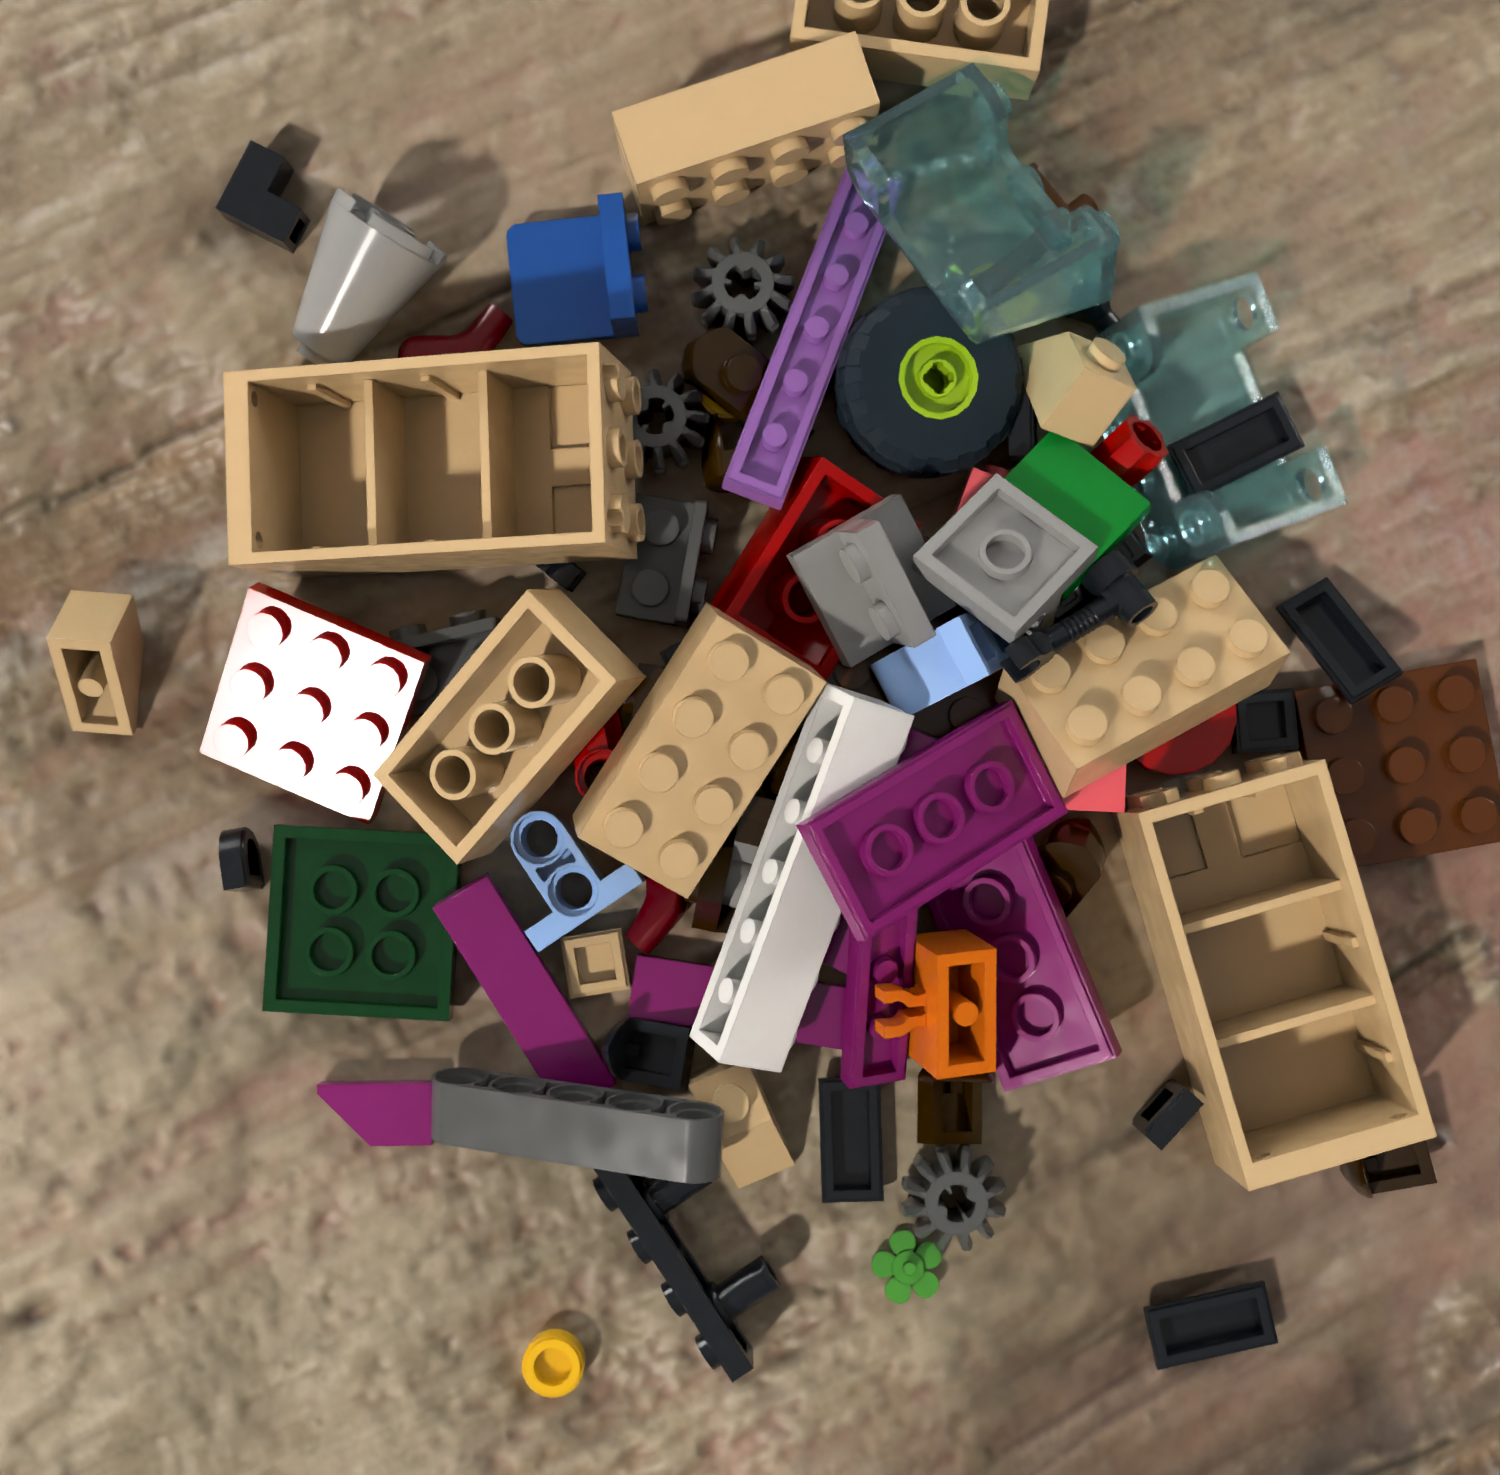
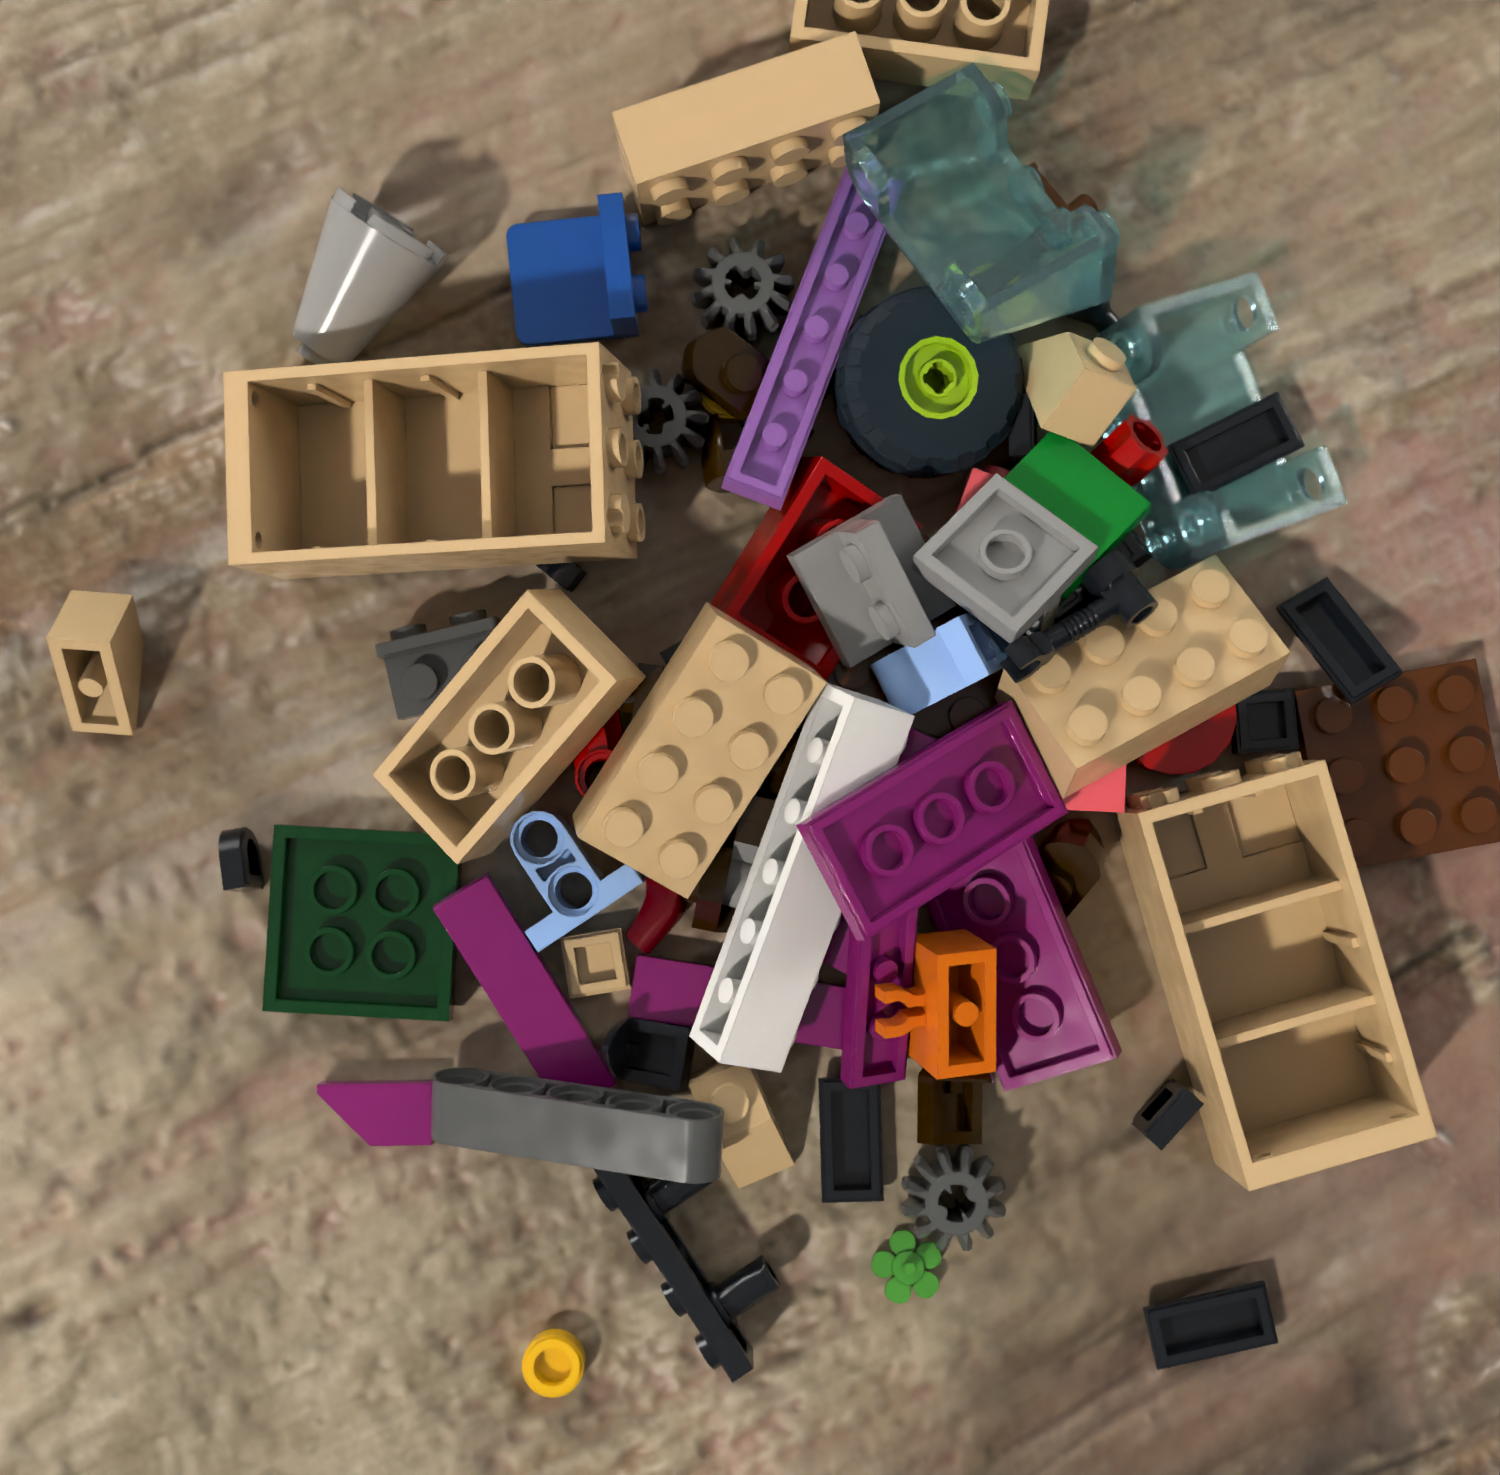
(255, 201): black piece -> none
(313, 701): plate -> none
(480, 335): dark red arm -> none
(664, 577): dark grey bracket -> none
(1391, 1170): dark brown plate -> none

